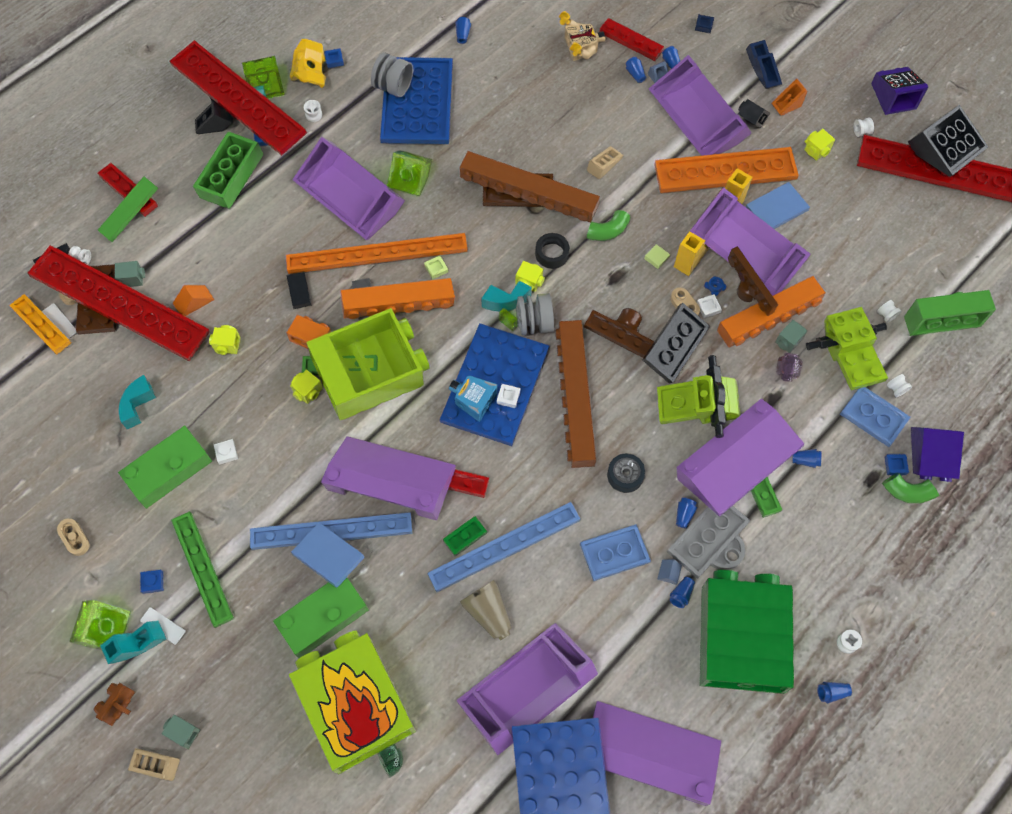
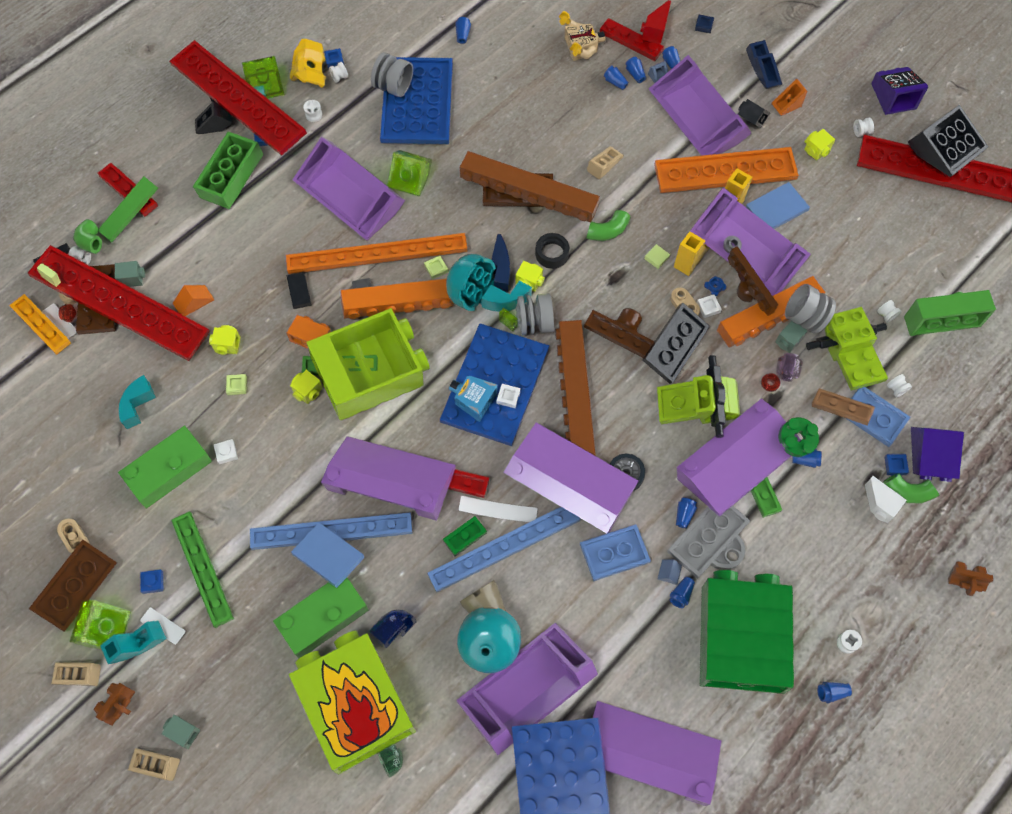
(48, 274): none -> yellowish green tile
(67, 313): none -> clear red plate
(72, 584): none -> reddish brown plate
(86, 237): none -> bright green cylinder
(89, 676): none -> tan slope
(236, 384): none -> yellowish green tile
(338, 72): none -> white wheel
(391, 625): none -> clear blue brick
(469, 280): none -> teal cylinder
(489, 640): none -> teal cylinder
(497, 510): none -> white sticker
(502, 264): none -> dark blue slope
(571, 477): none -> medium lavender slope
(615, 77): none -> blue cone
(655, 24): none -> red slope
(727, 243): none -> flat silver plate
(772, 378): none -> clear red plate
(808, 431): none -> green plate
(810, 308): none -> light grey wheel
(843, 406): none -> medium nougat tile
(883, 500): none -> white slope
(970, 580): none -> dark orange hips

